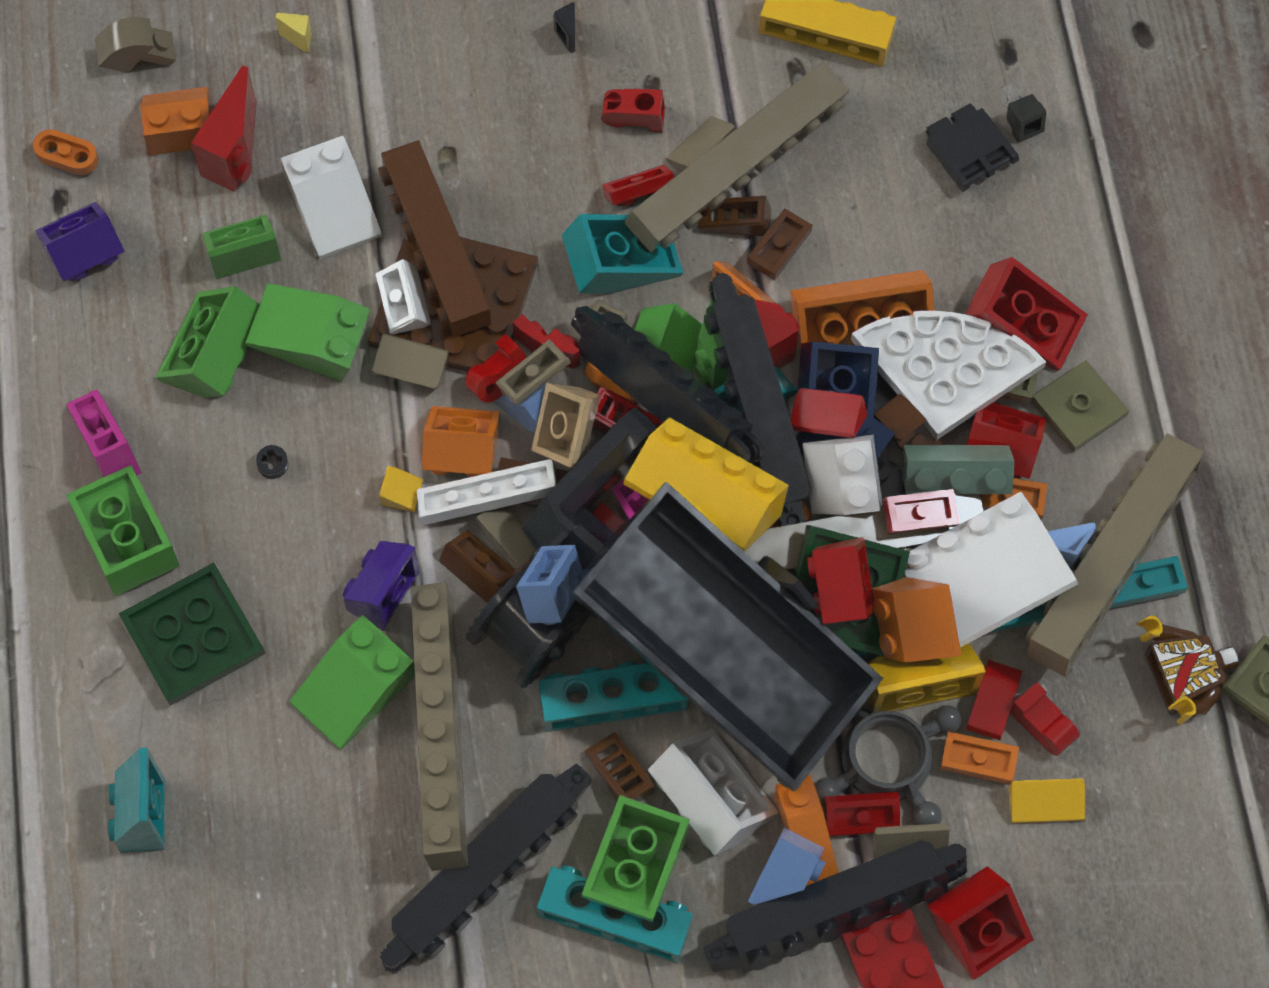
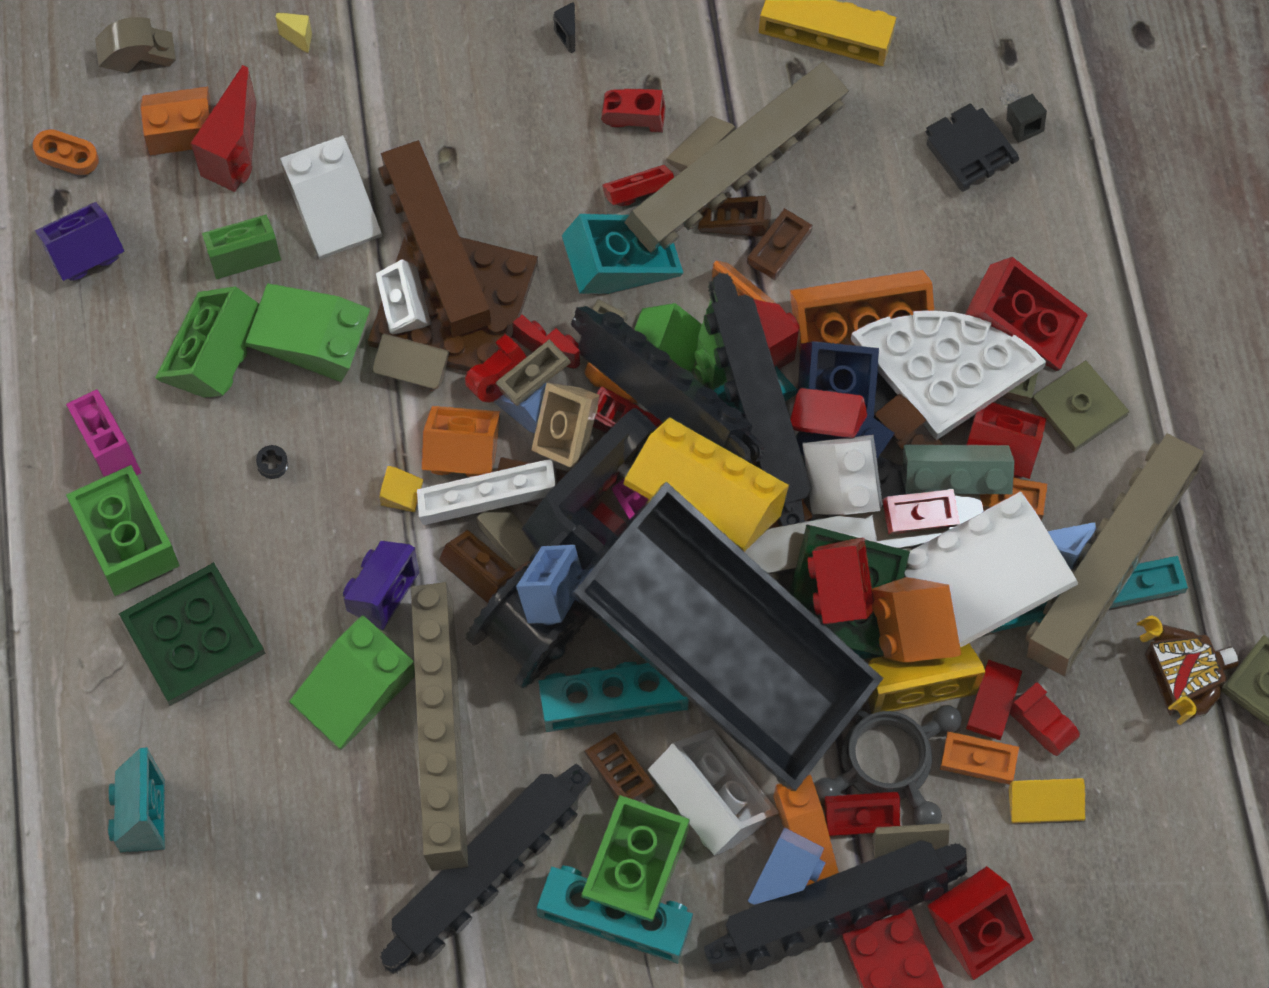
(788, 581): black slope -> none

